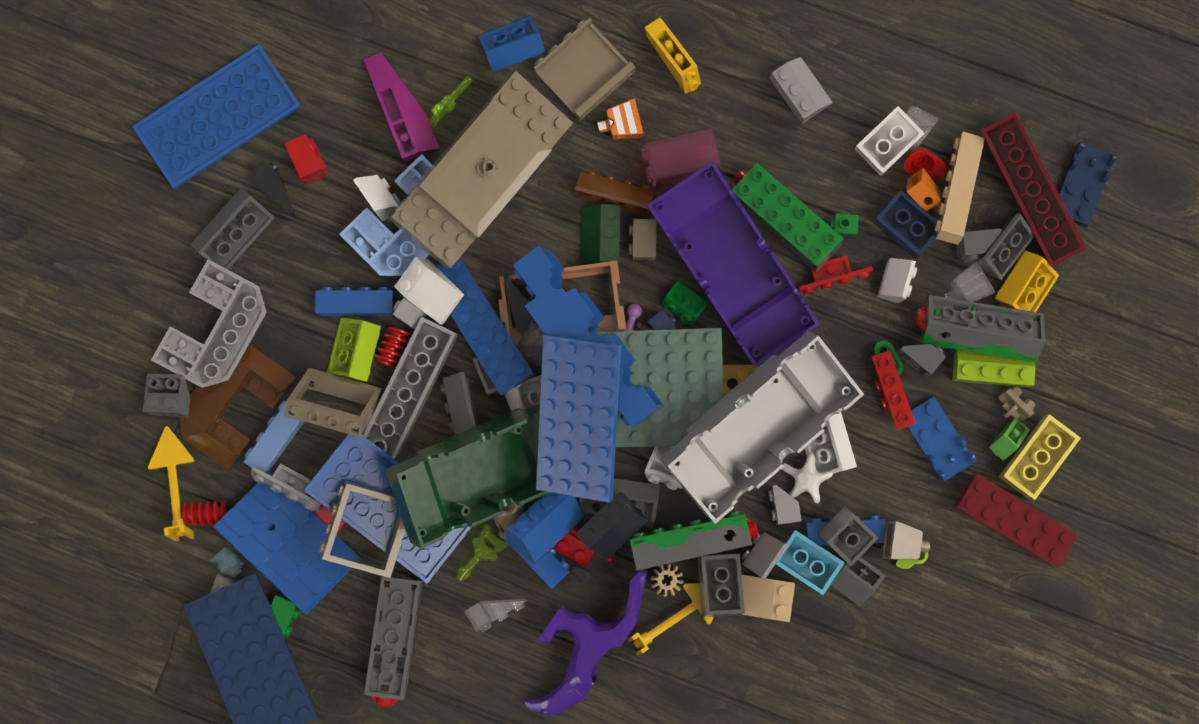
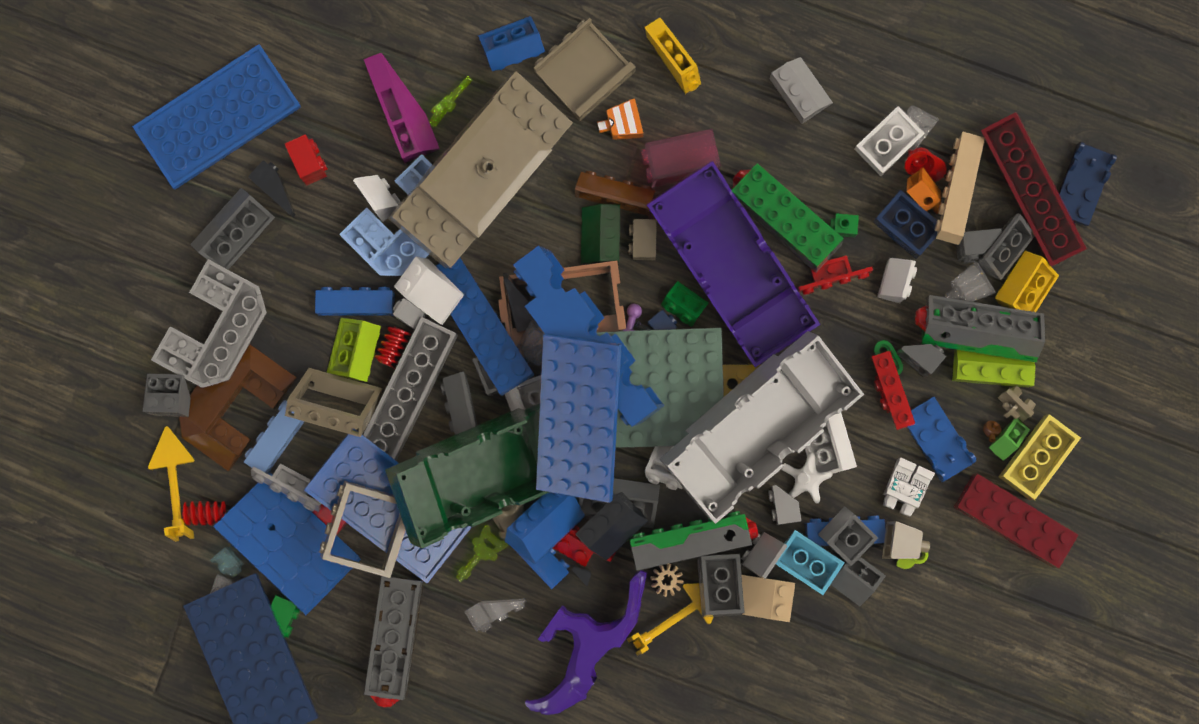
(907, 493): none -> white hips
(992, 430): none -> reddish brown piece

